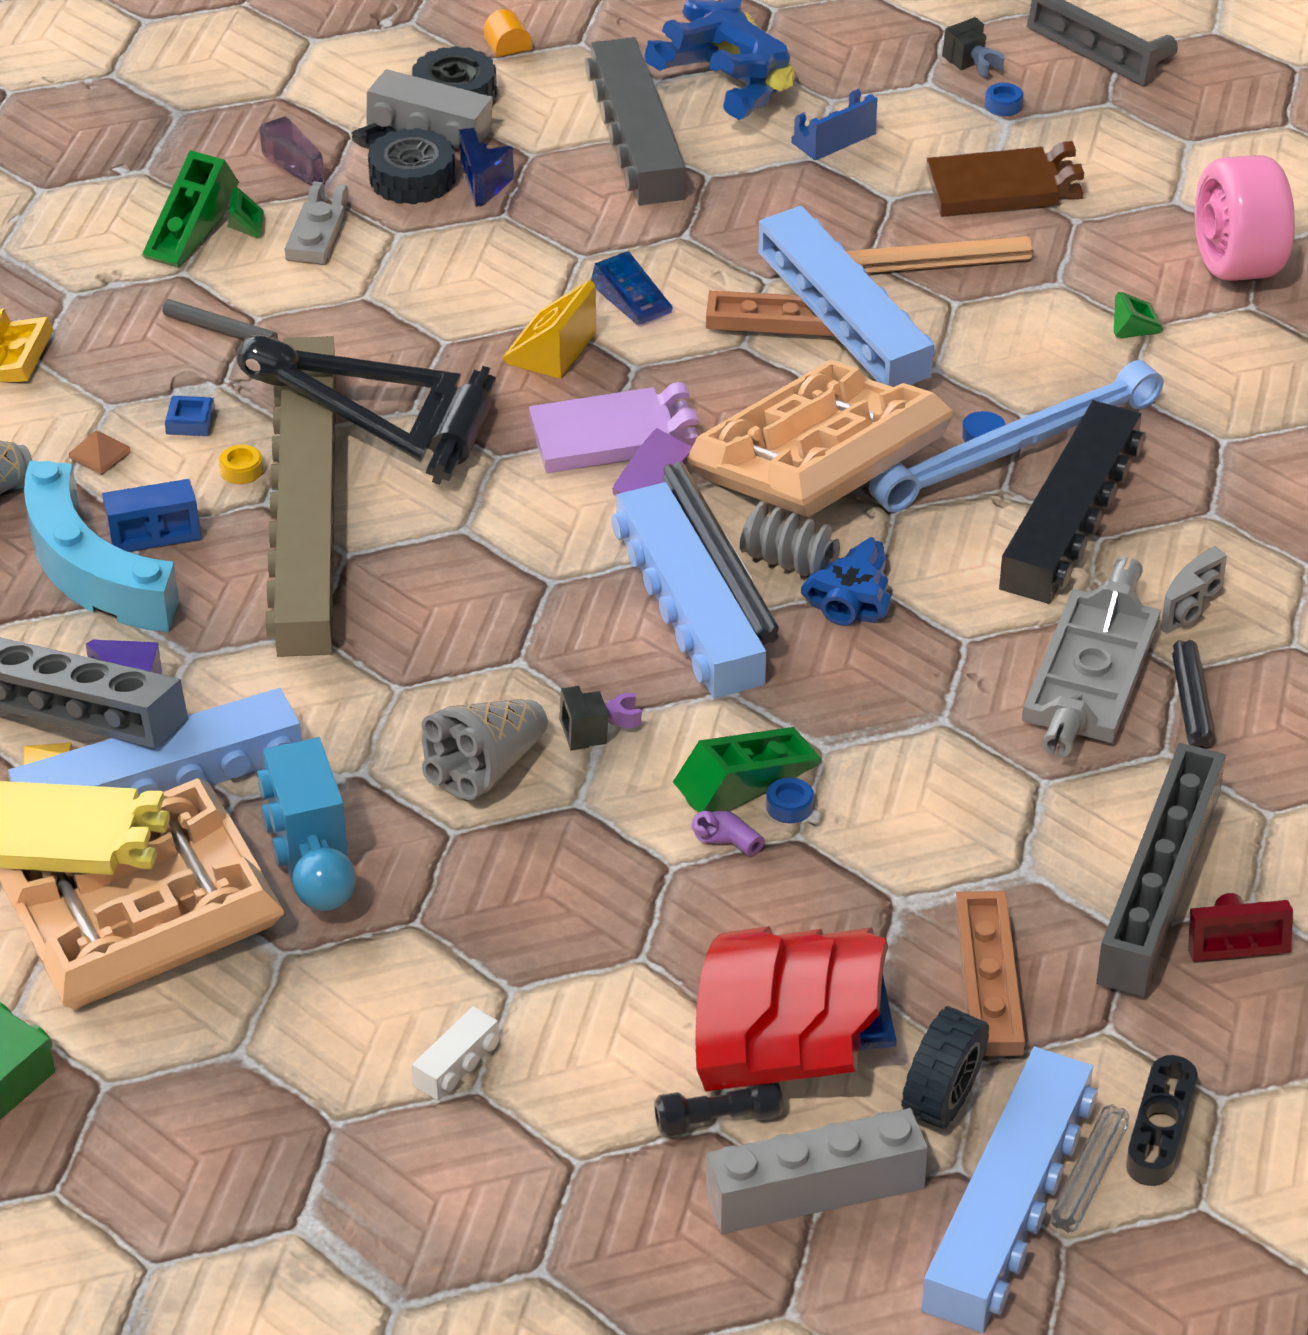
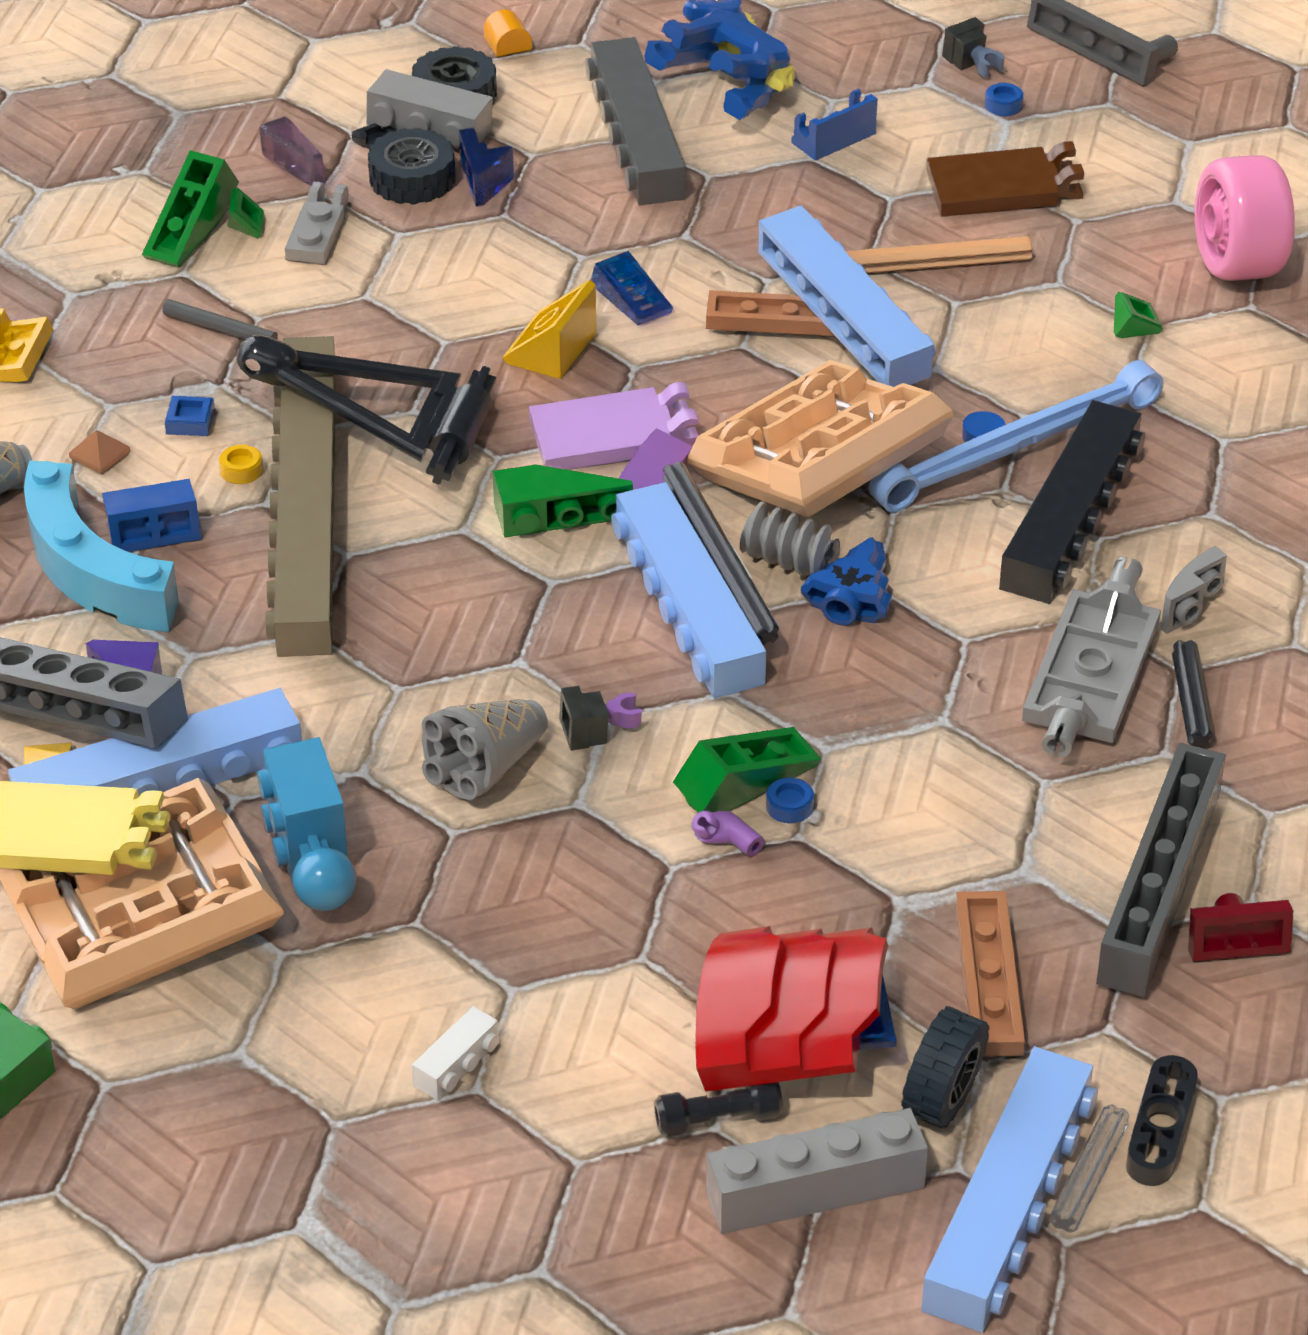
(553, 498): none -> green slope

